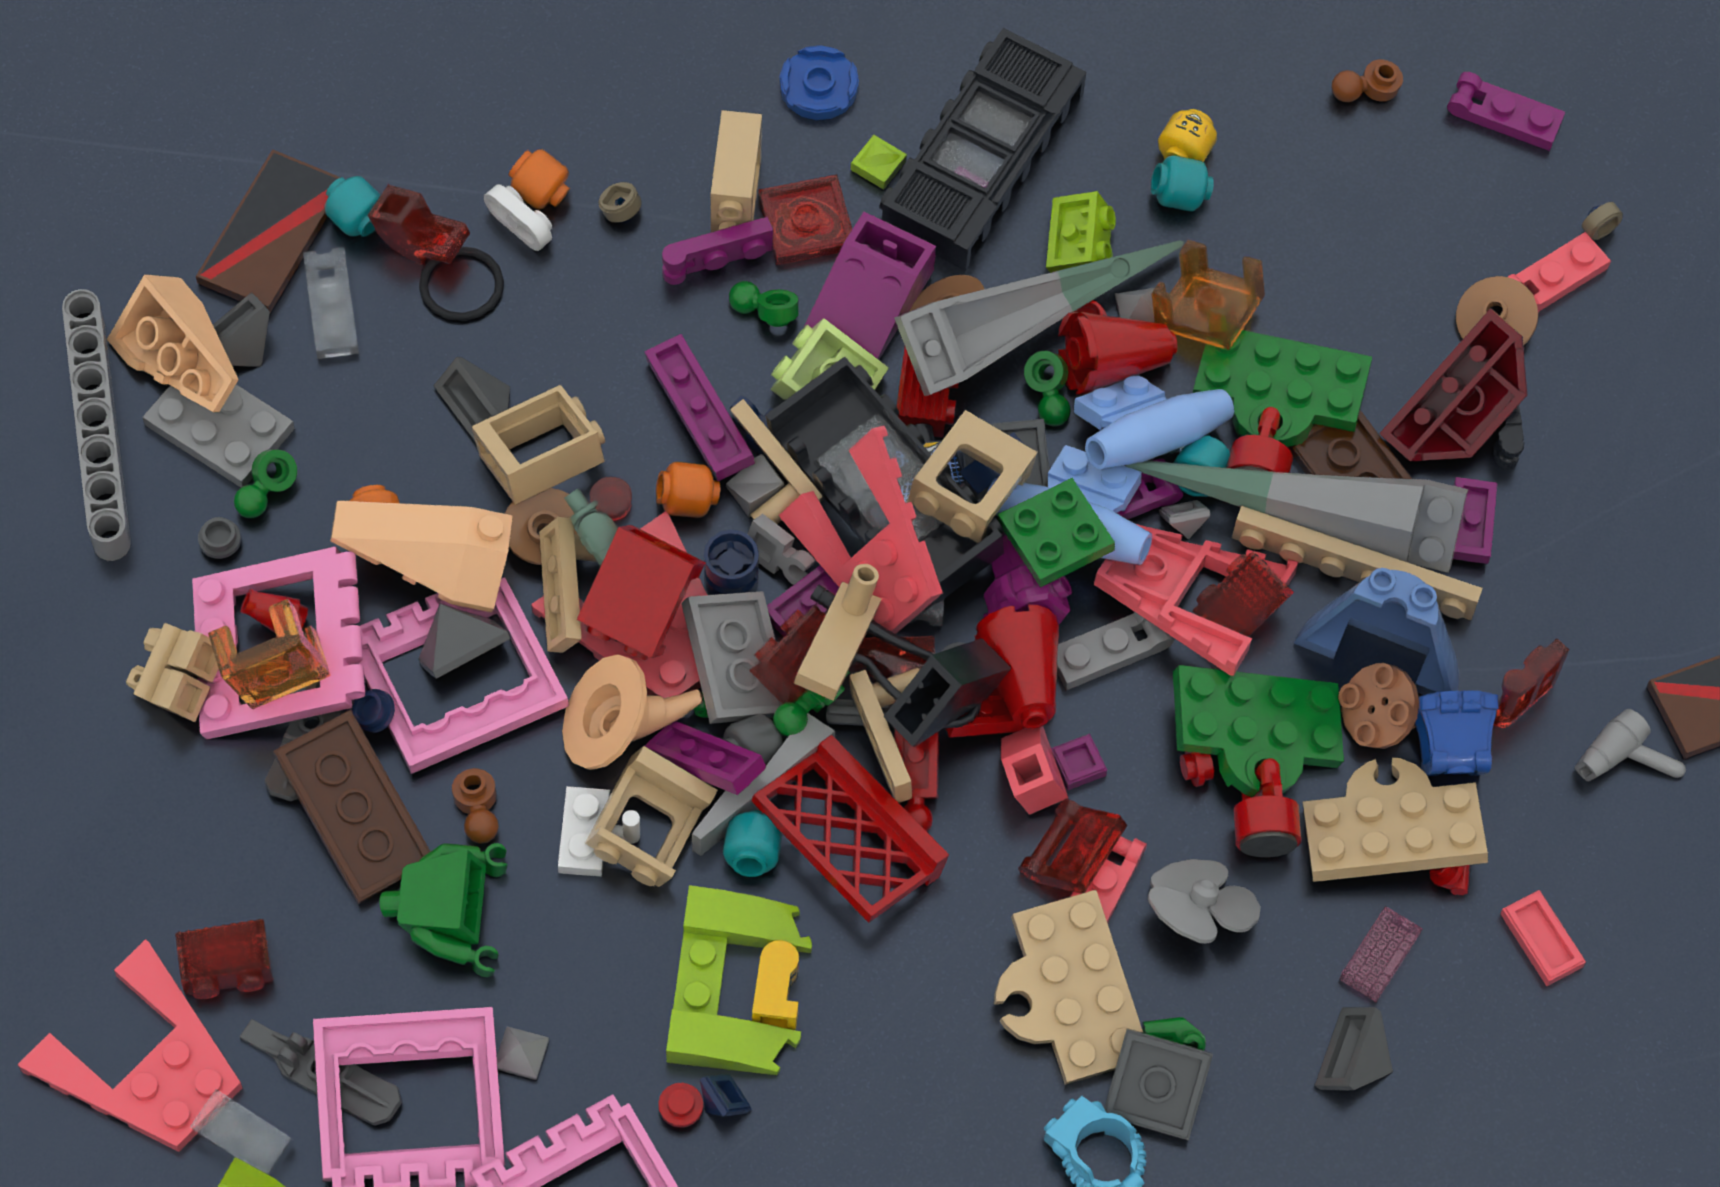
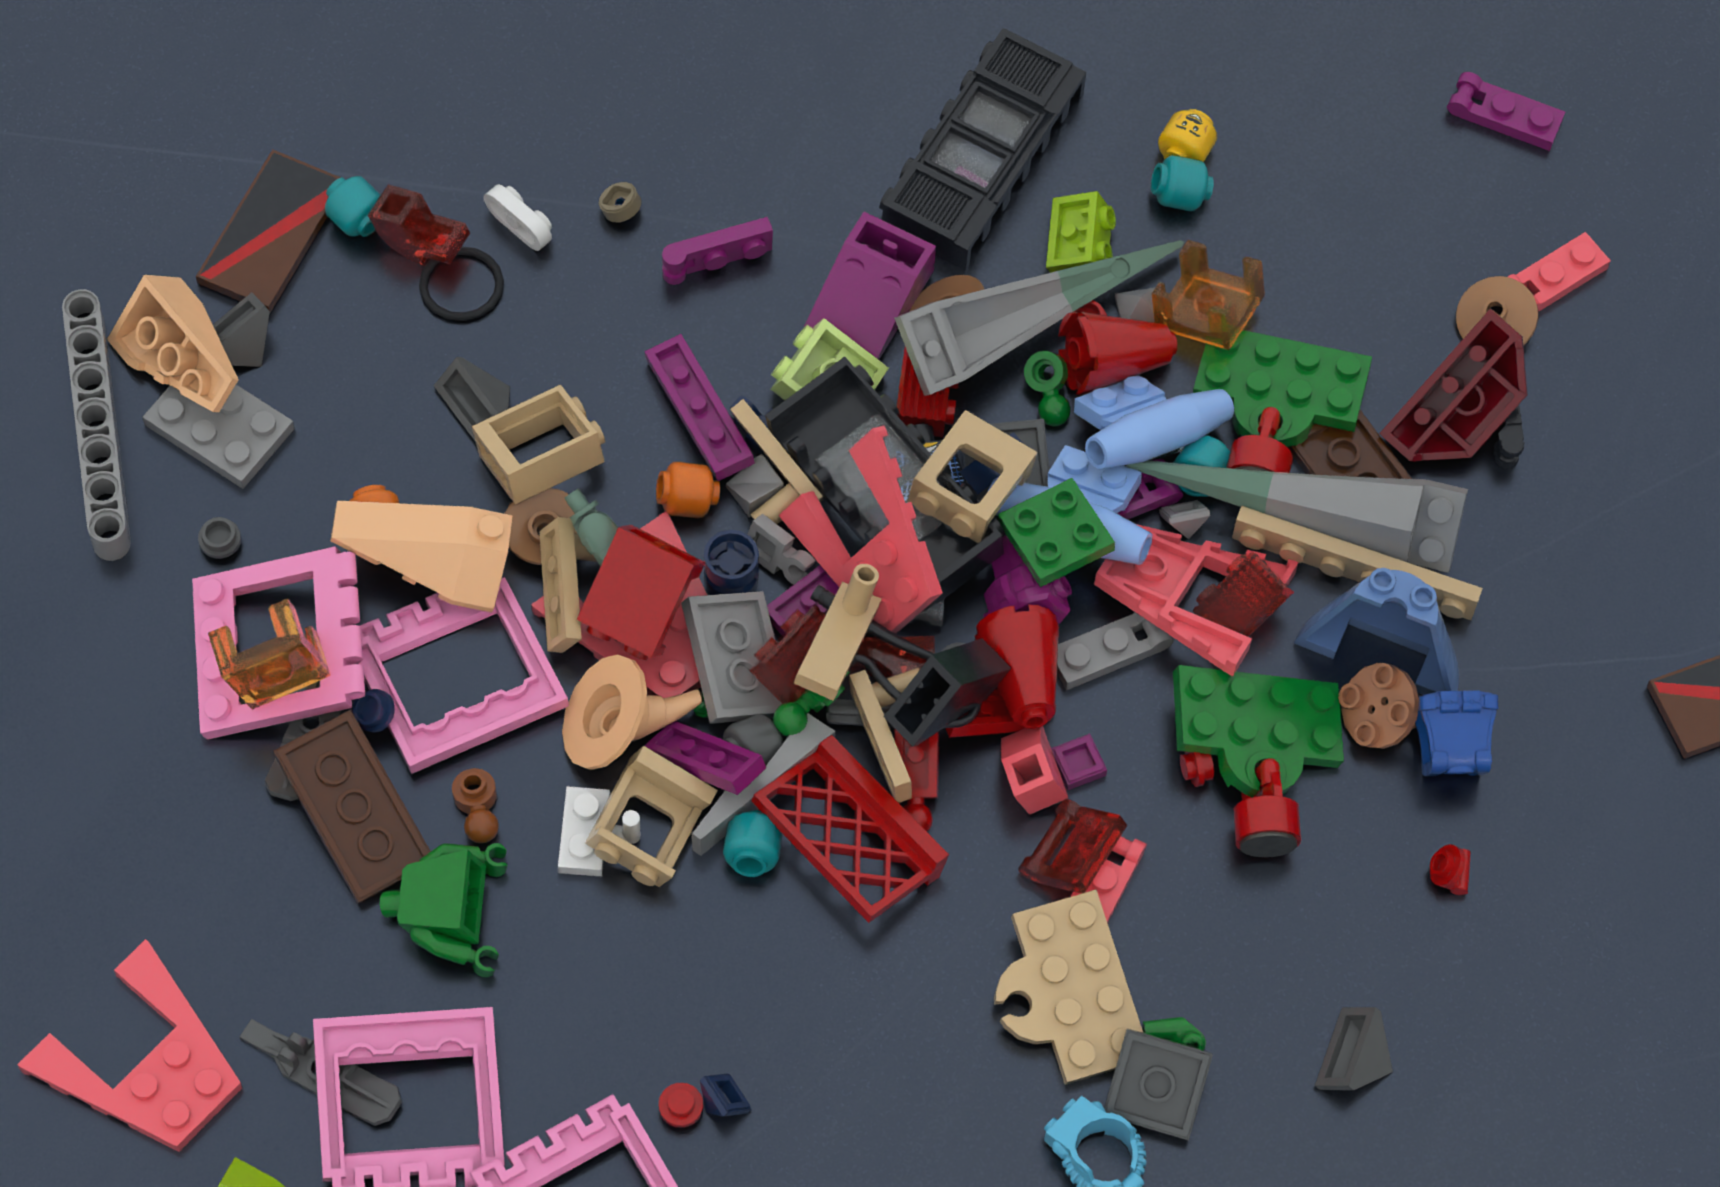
(165, 675): tan hips -> none
(224, 958): clear red brick -> none
(240, 1132): clear plate -> none
(251, 500): green plate -> none
(257, 606): red cone -> none
(331, 304): clear plate -> none
(458, 638): dark grey slope -> none
(521, 1053): light grey slope -> none
(539, 179): orange head -> none
(613, 497): clear red tile -> none
(696, 1030): lime wedge -> none
(736, 169): tan window -> none
(773, 306): green plate -> none
(775, 974): yellow leg -> none
(806, 218): clear red tile -> none
(819, 83): blue tile -> none
(878, 162): lime tile -> none
(1189, 895): light grey piece -> none
(1349, 85): dark orange plate -> none
(1381, 954): clear pink tile -> none
(1394, 825): tan plate -> none
(1477, 521): magenta plate -> none
(1528, 685): clear red plate -> none
(1543, 938): coral tile -> none
(1602, 220): dark tan tile -> none
(1624, 739): light grey piece -> none

